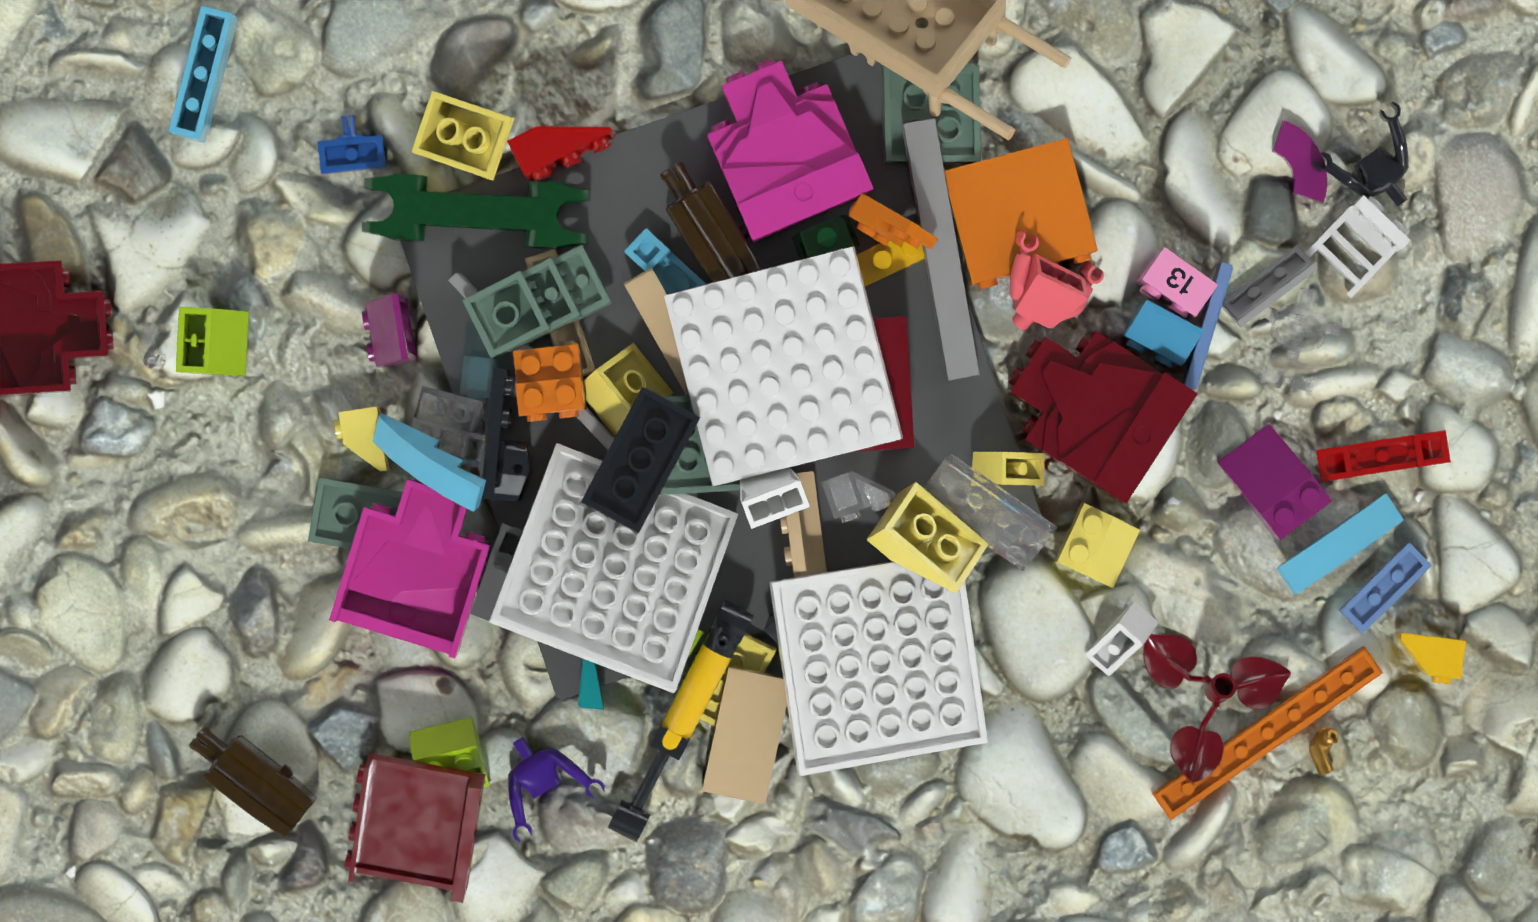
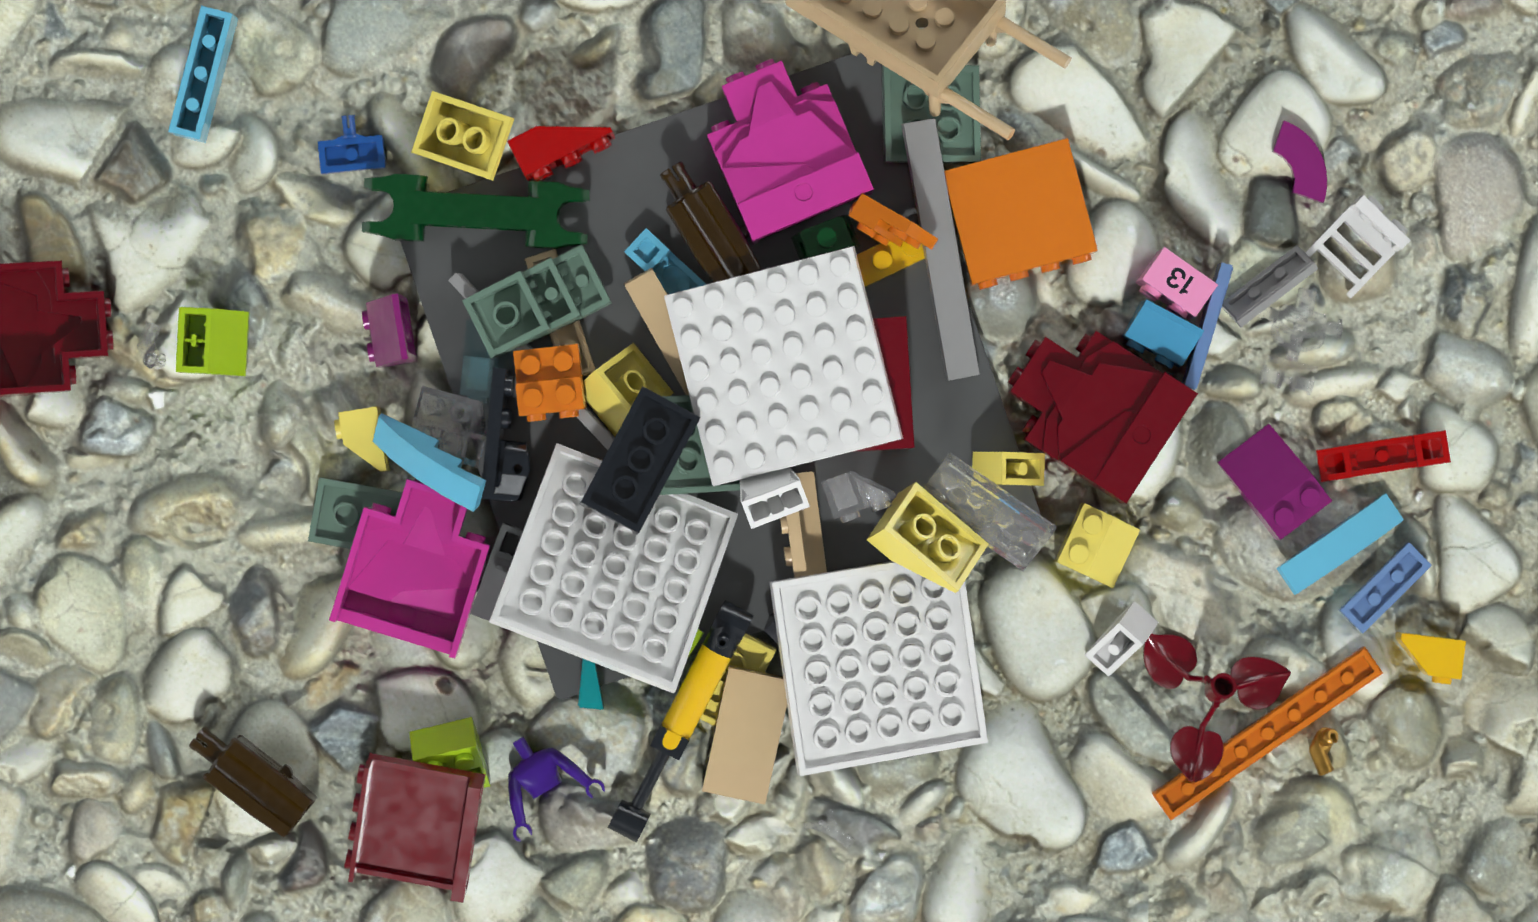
(1046, 290): coral torso -> none
(1379, 169): black piece -> none

